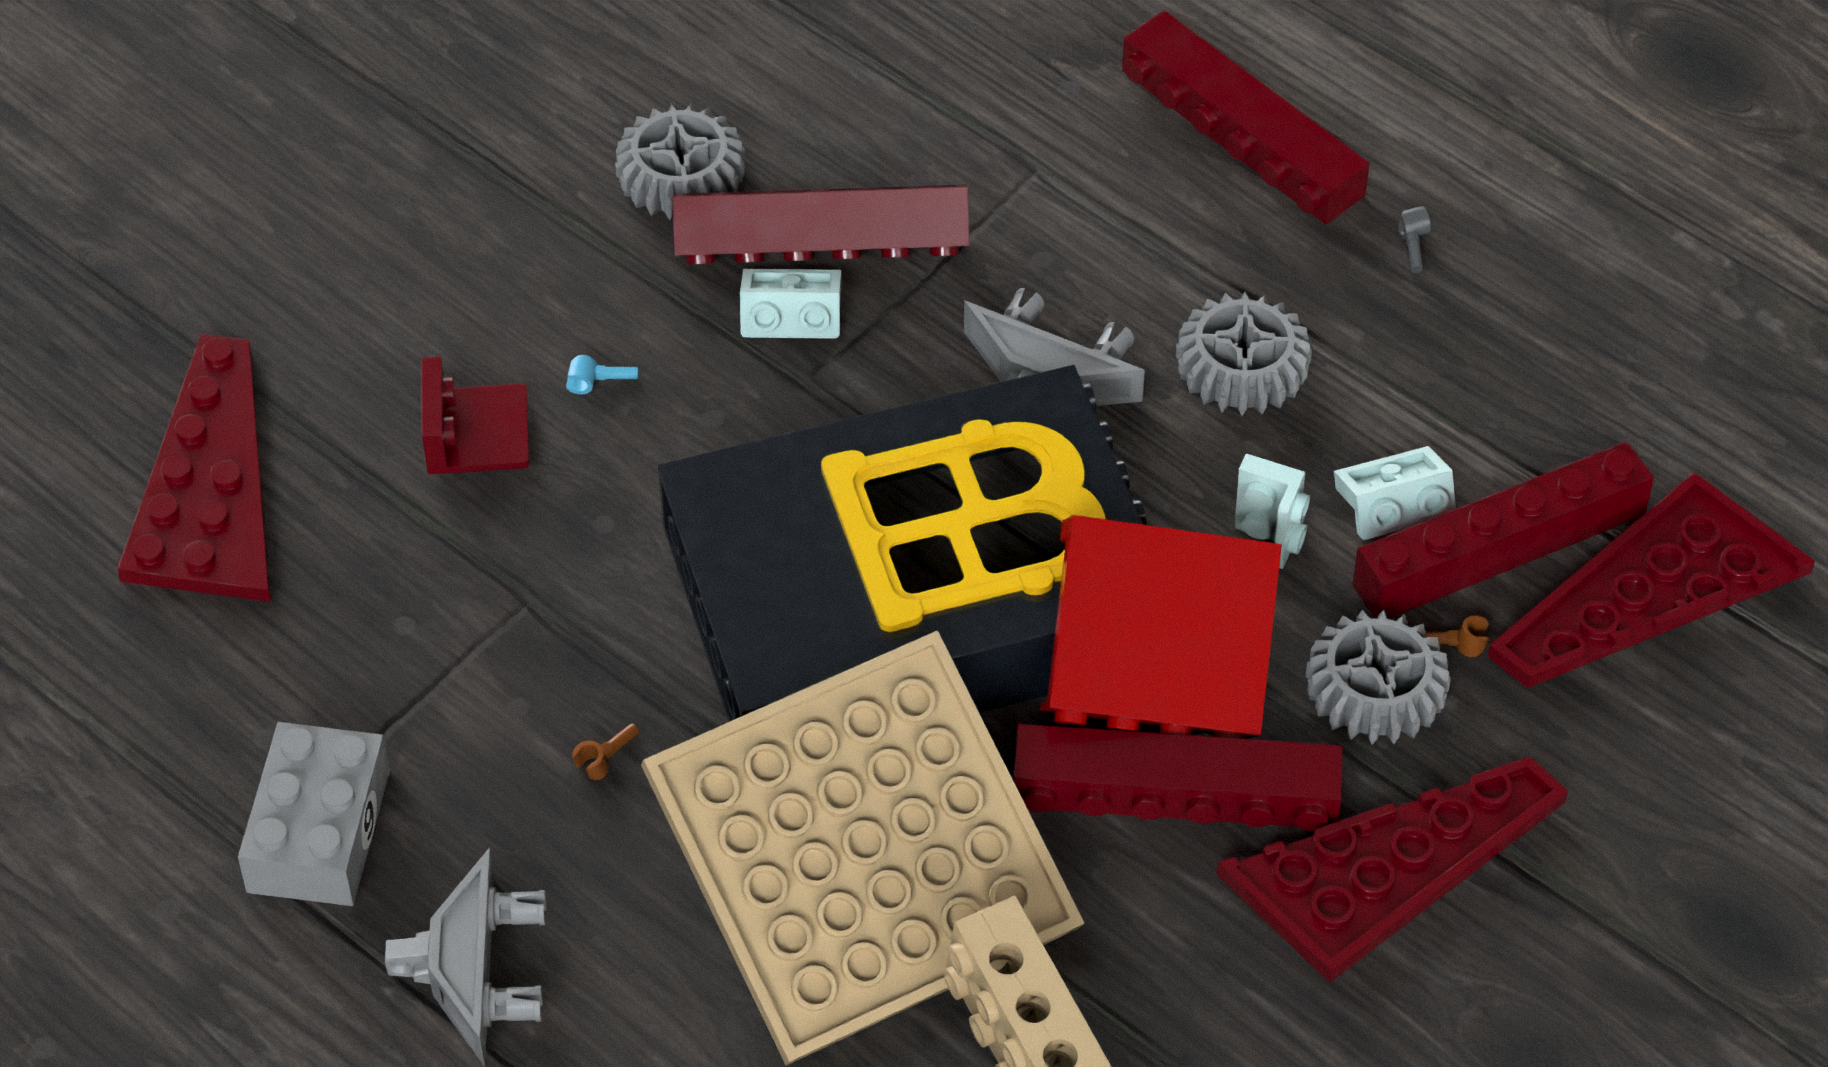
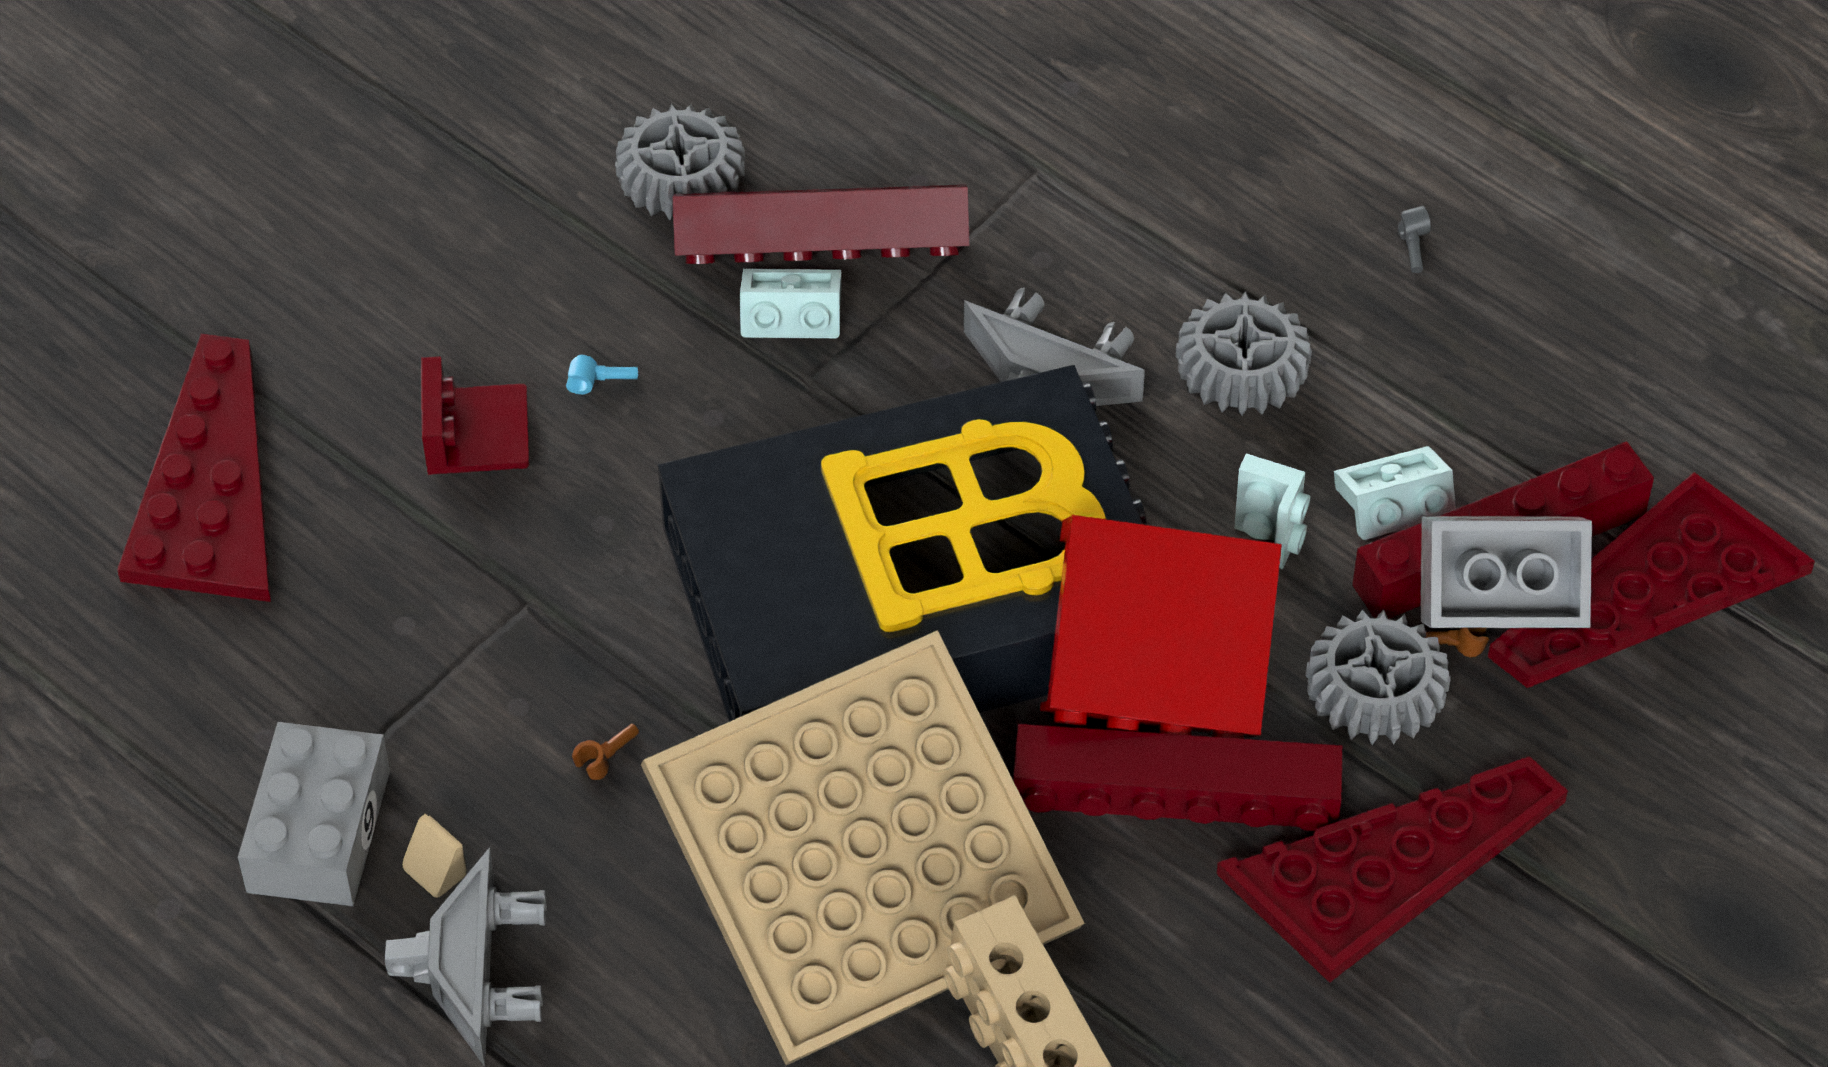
(434, 857): none -> tan slope
(1245, 117): dark red brick -> none
(1506, 572): none -> light grey brick

